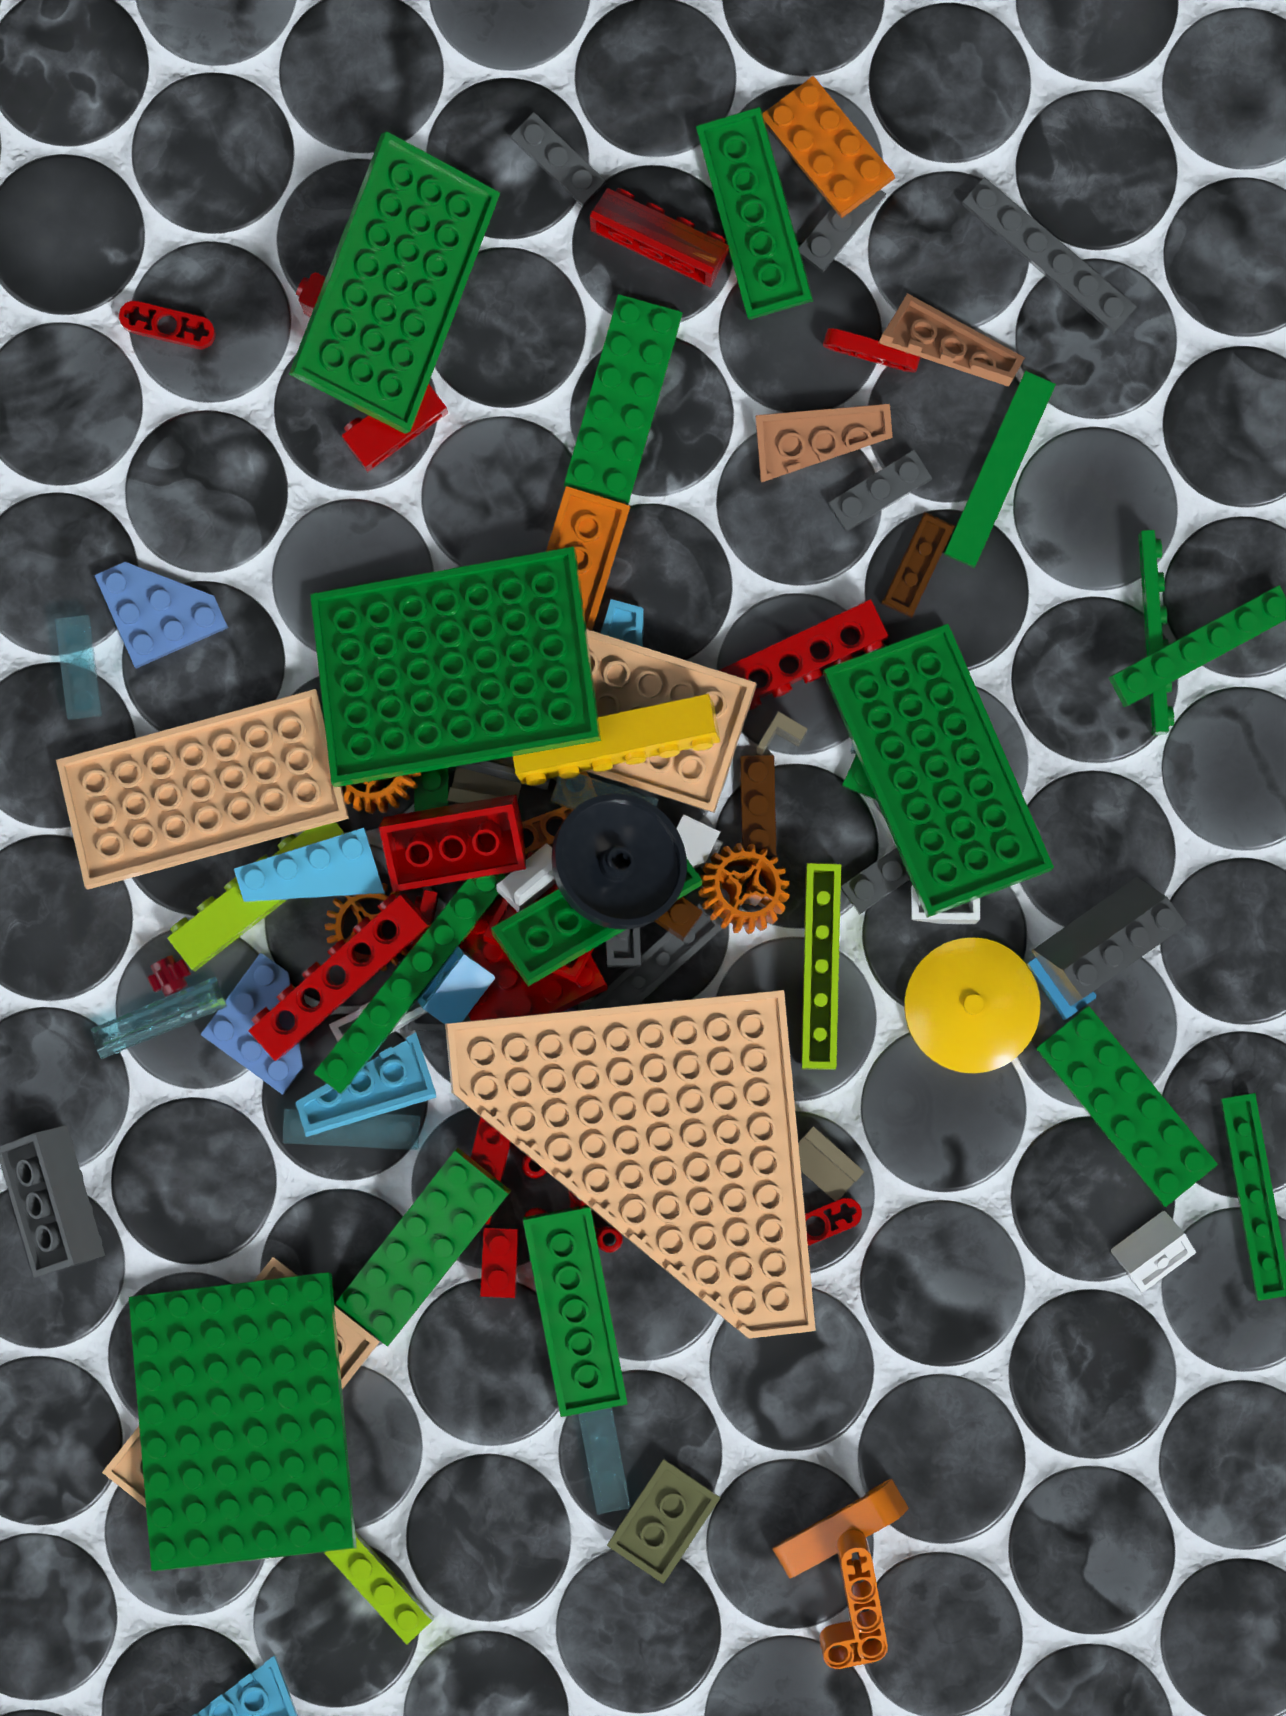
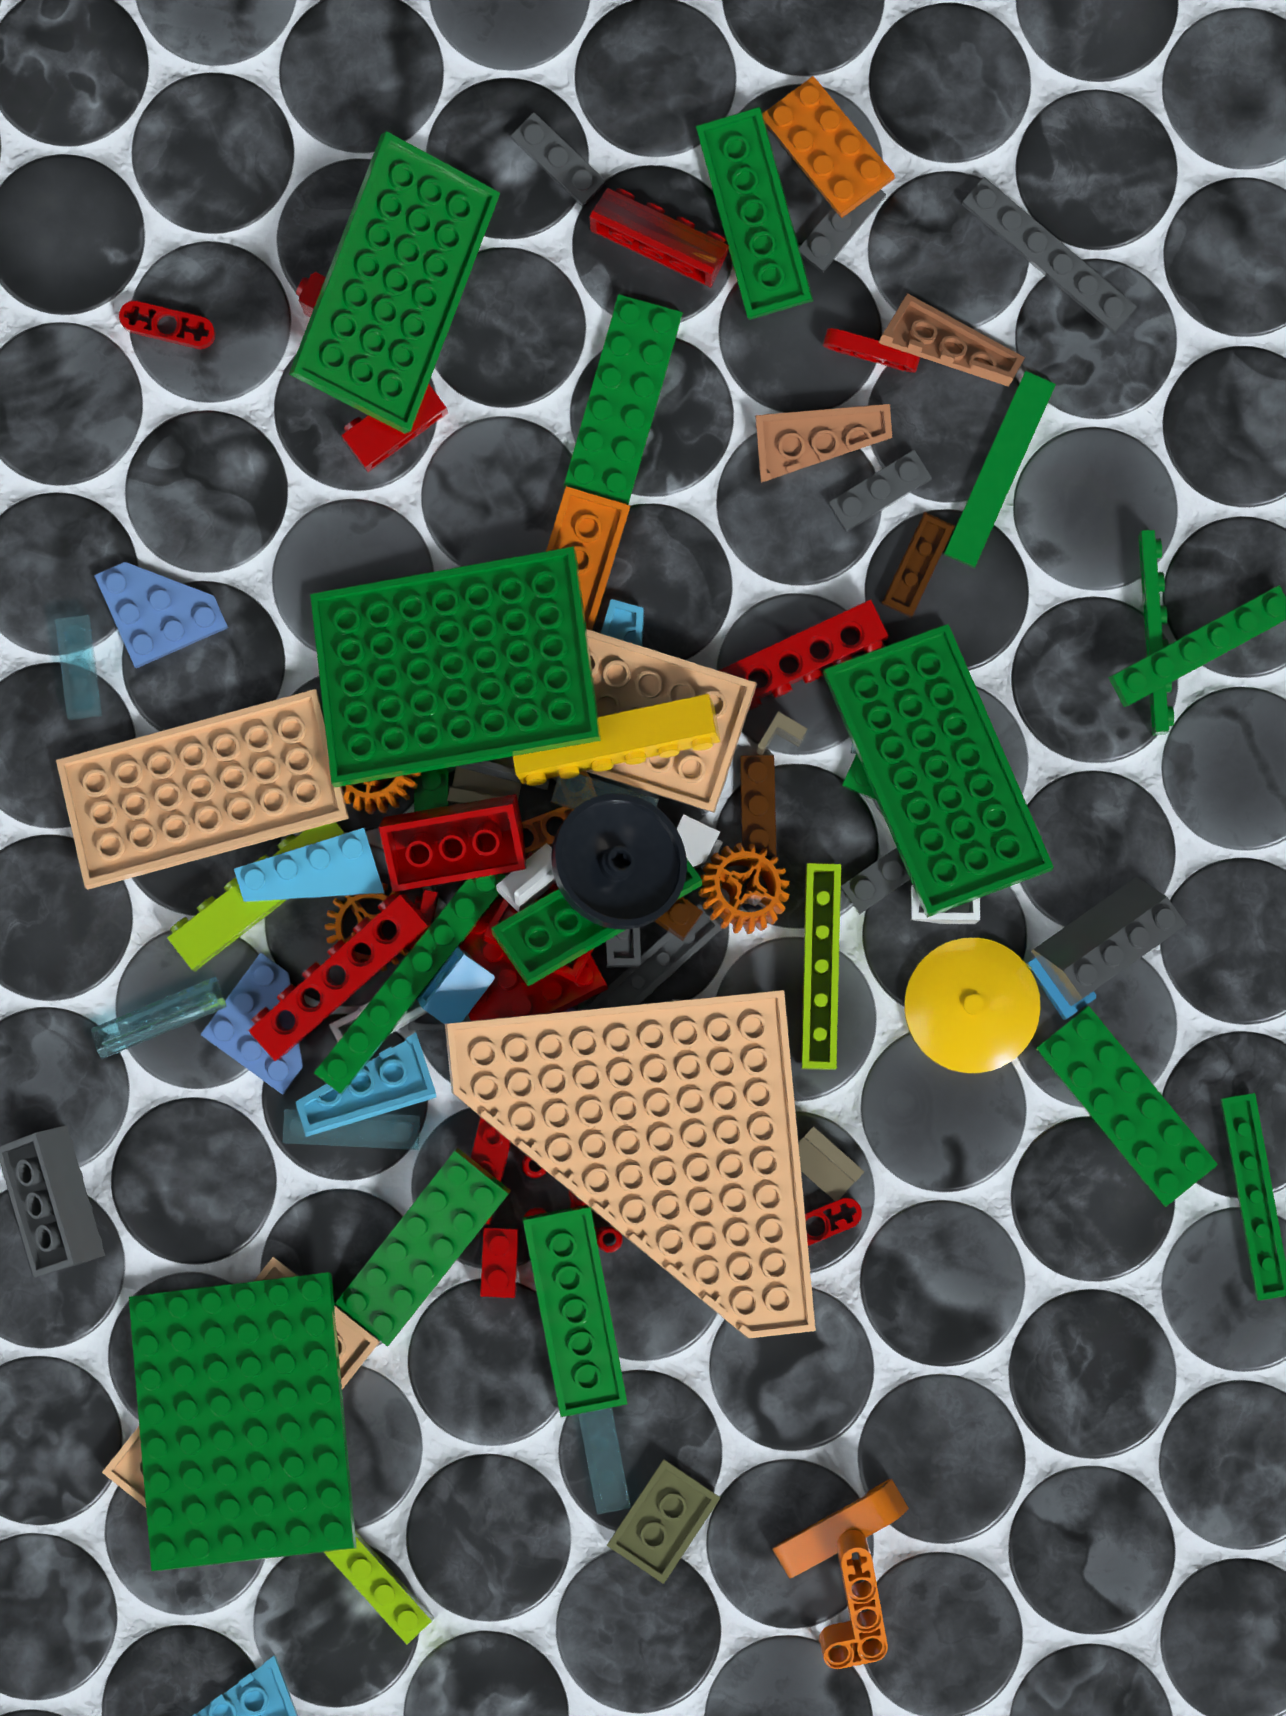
(168, 975): dark red gear -> none
(1153, 1251): white panel -> none

